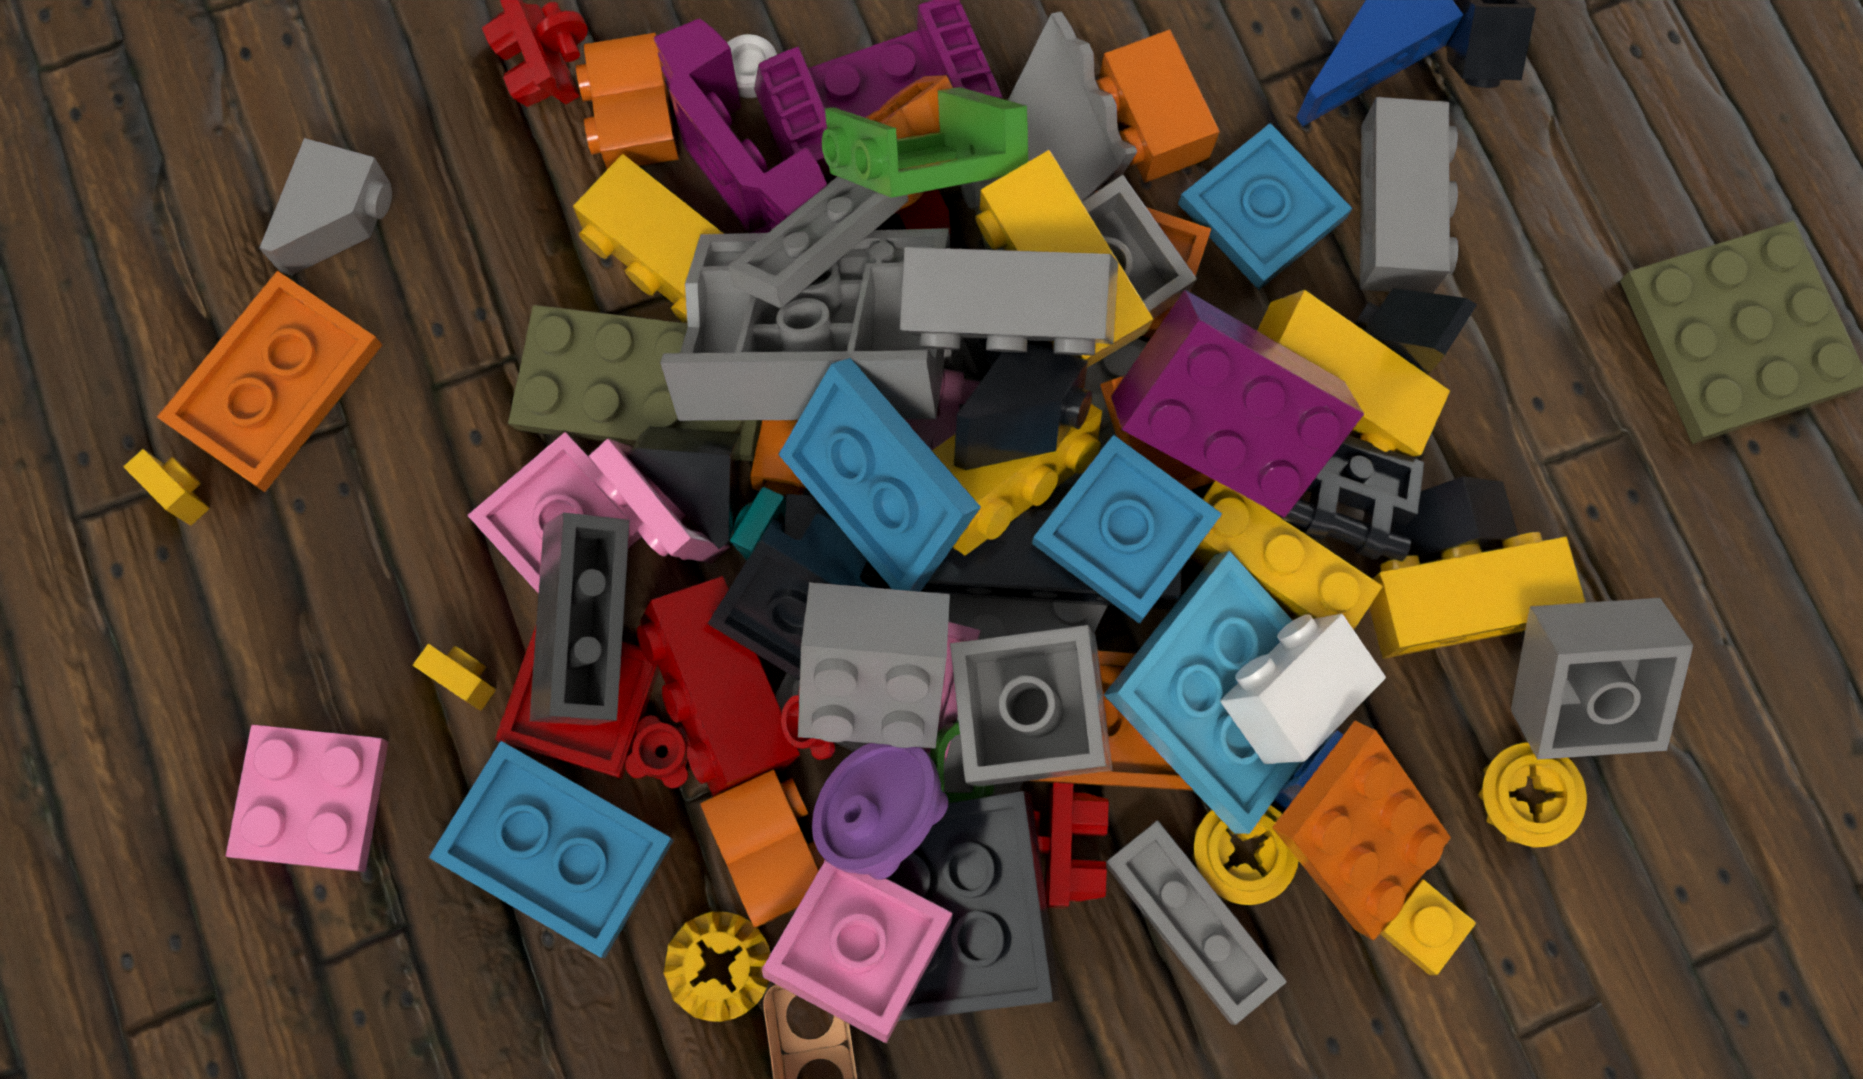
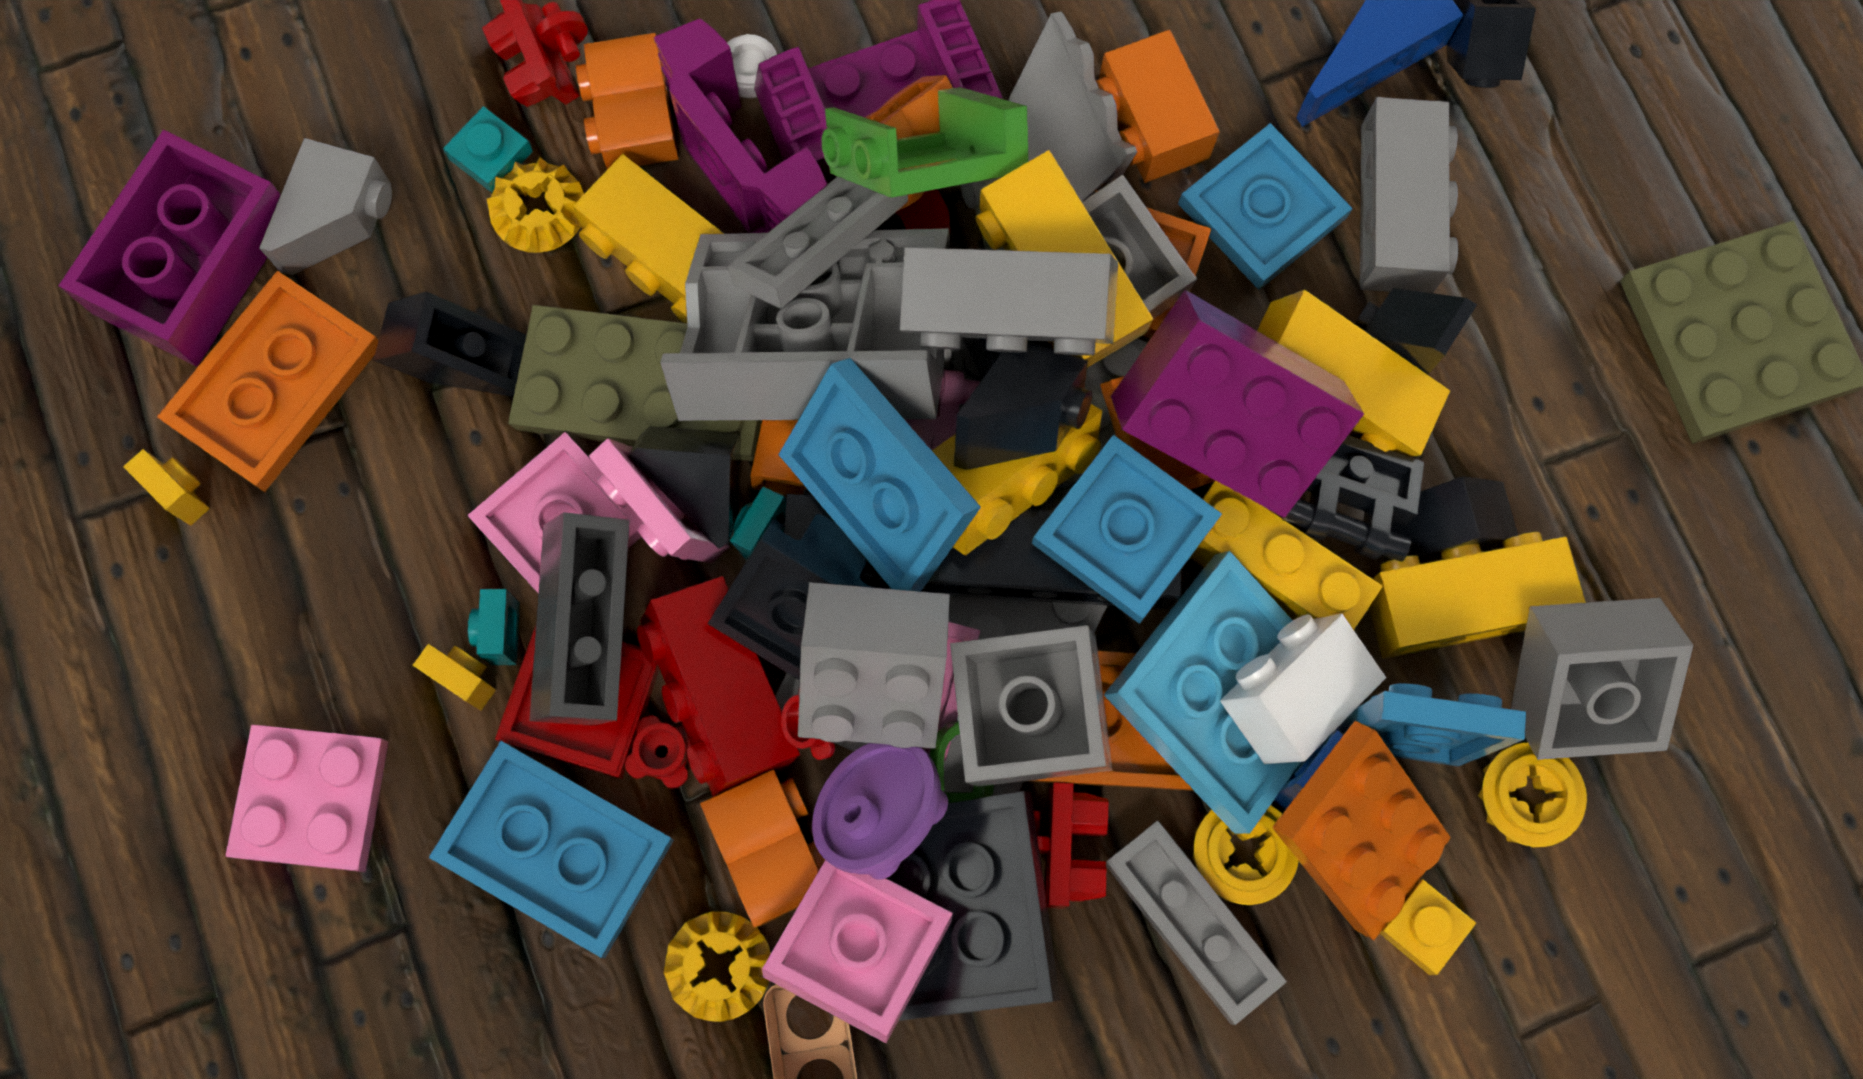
(176, 248): none -> magenta brick
(449, 345): none -> black slope
(487, 148): none -> teal plate
(495, 627): none -> teal plate
(539, 229): none -> yellow gear
(1439, 729): none -> dark azure plate

